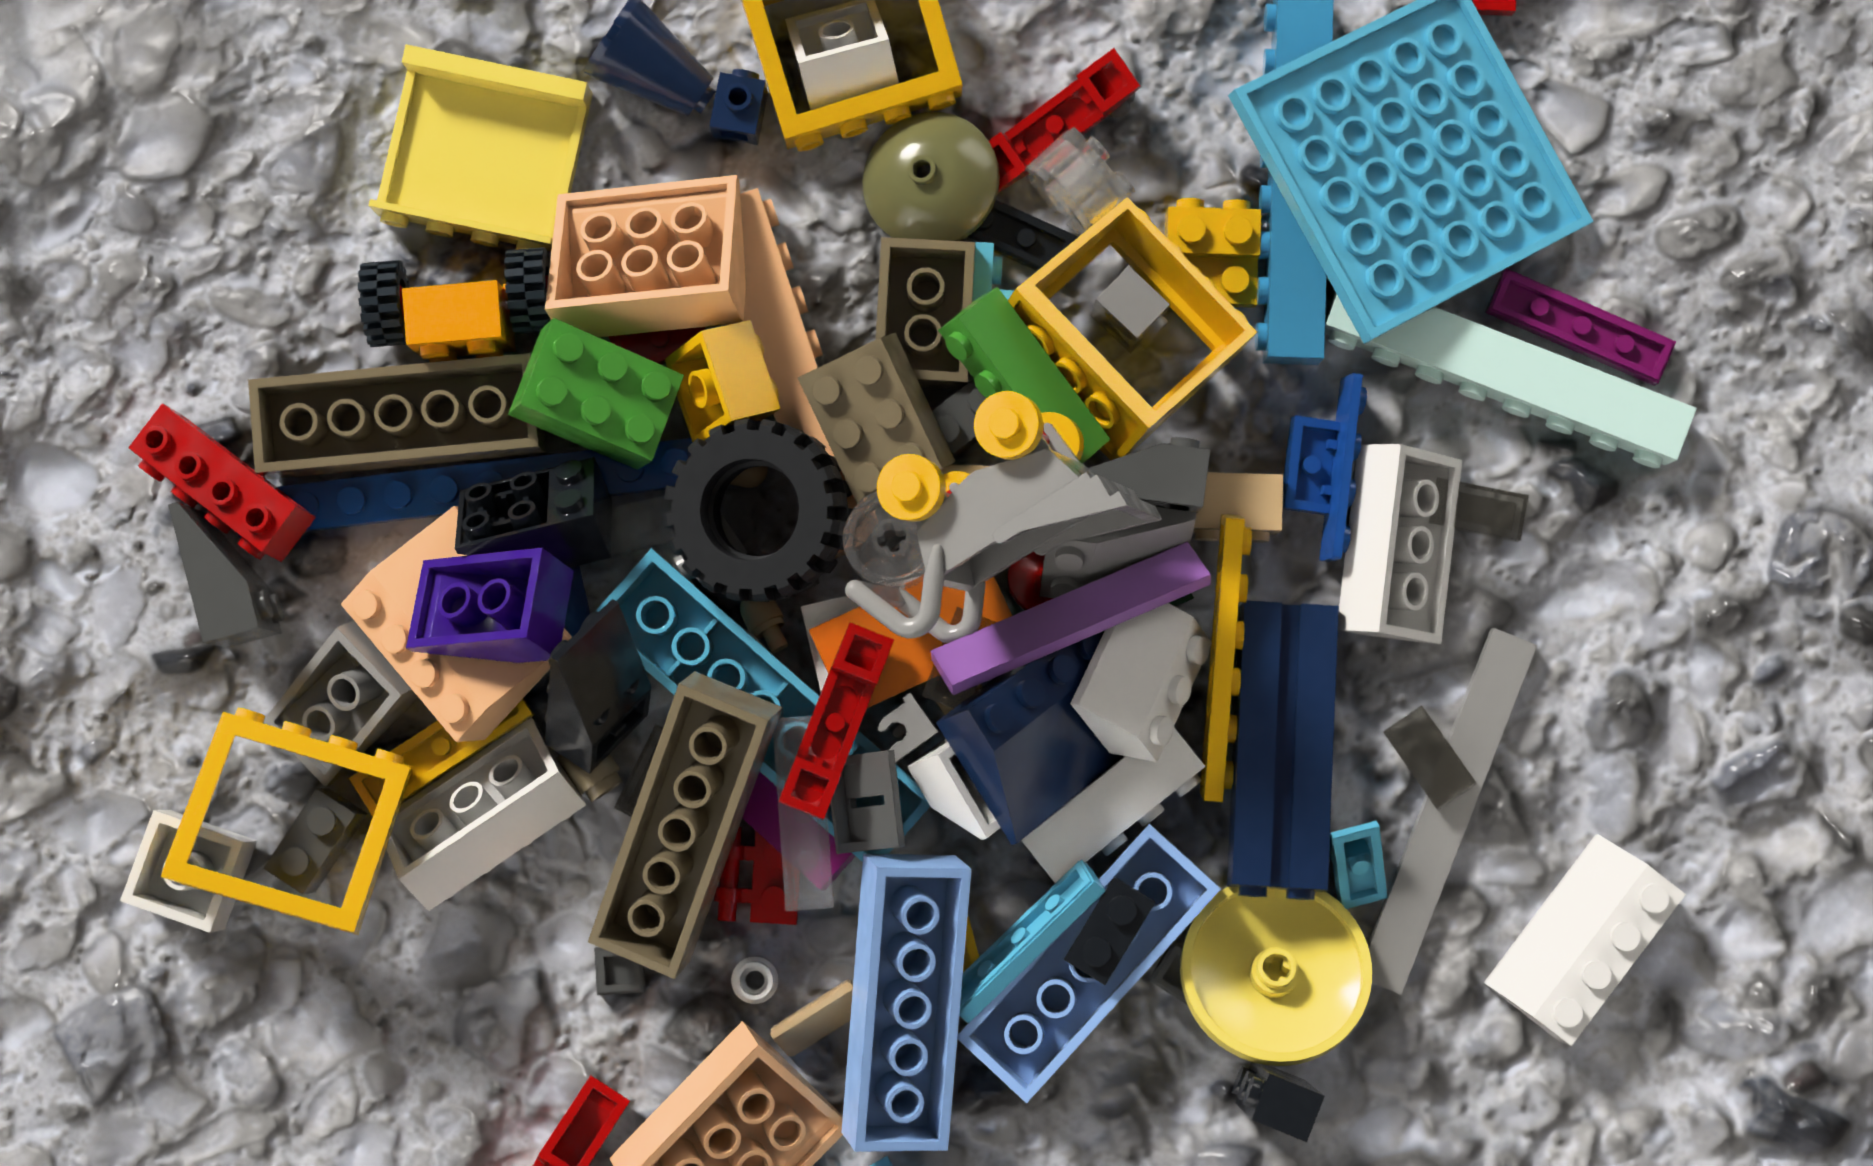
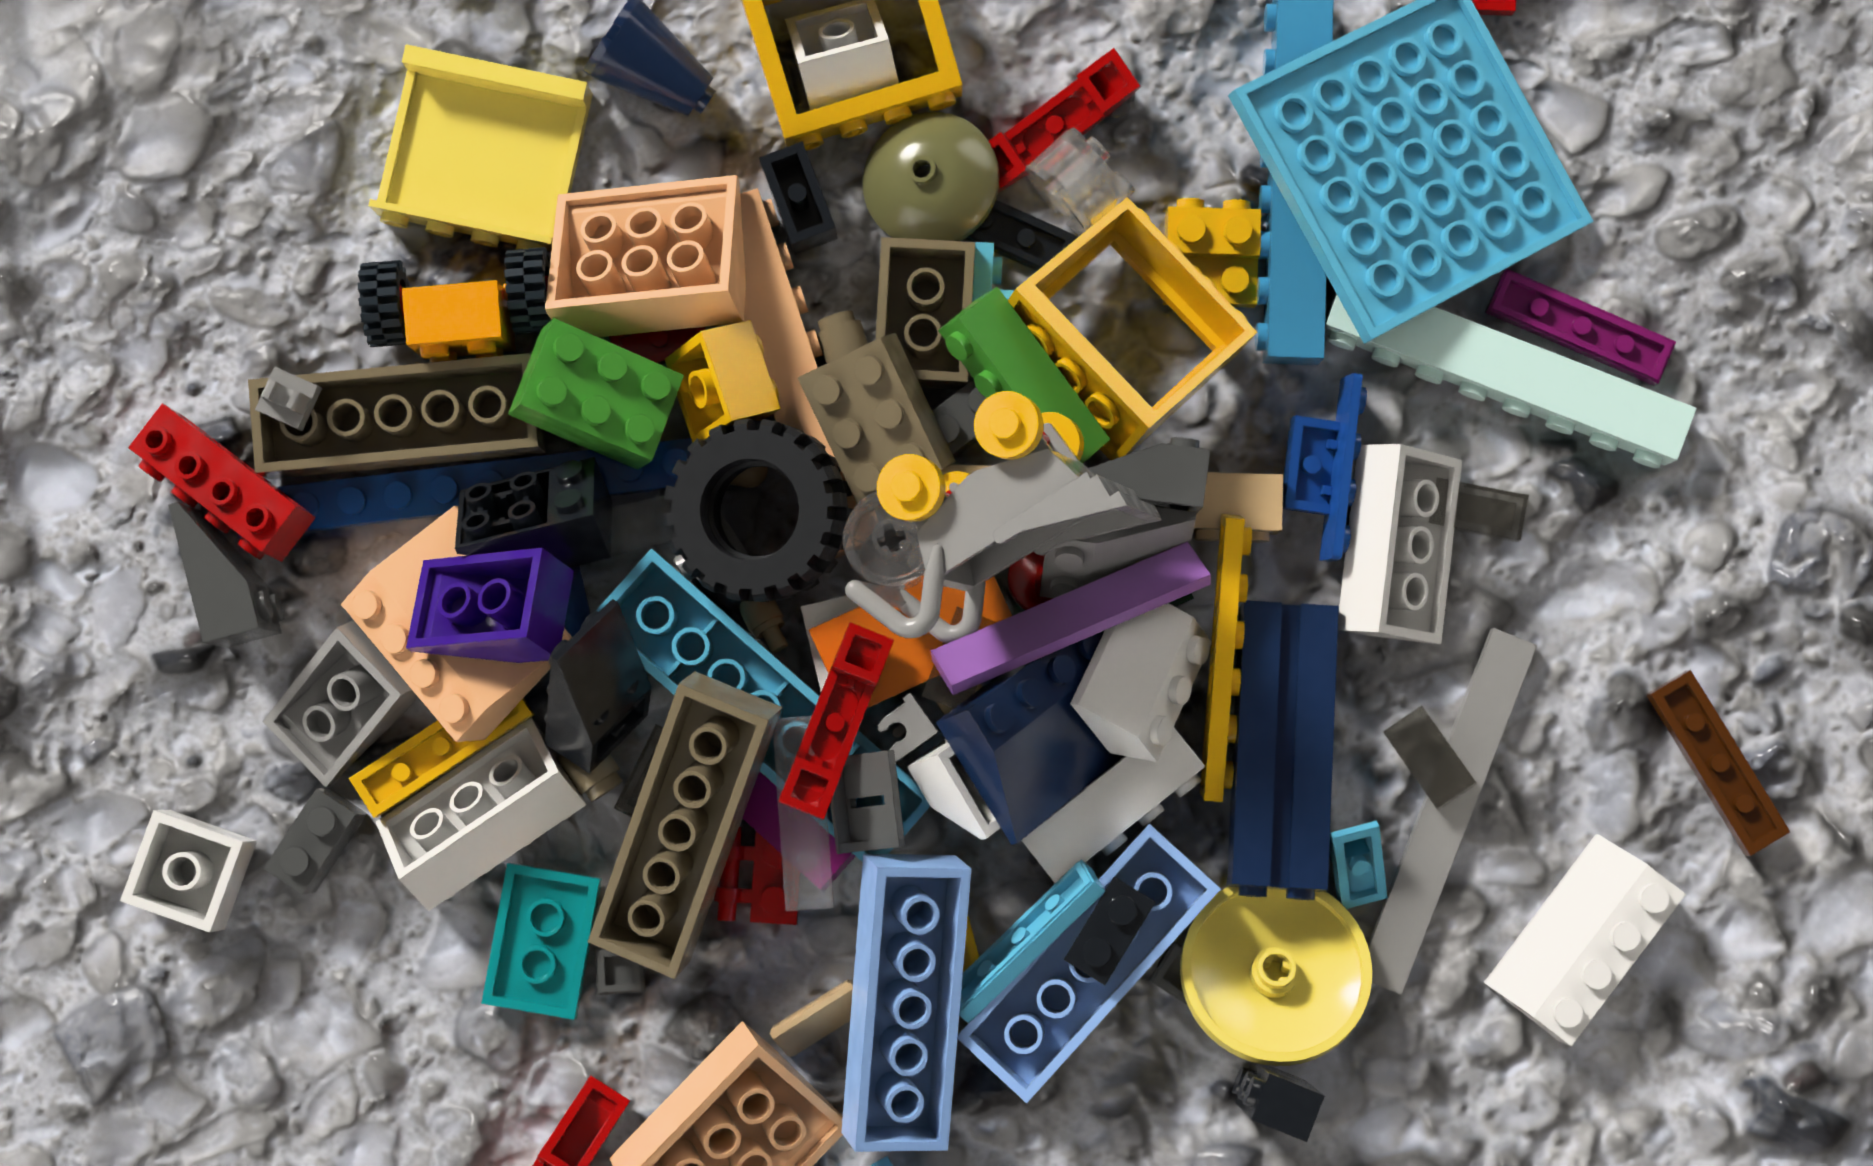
(288, 398): none -> light grey tile
(295, 740): yellow windscreen -> none
(541, 941): none -> teal plate
(739, 106): dark blue brick -> none
(750, 994): white plate -> none
(798, 198): none -> black brick
(840, 335): none -> dark tan brick
(1131, 311): light grey brick -> none
(1718, 763): none -> reddish brown plate

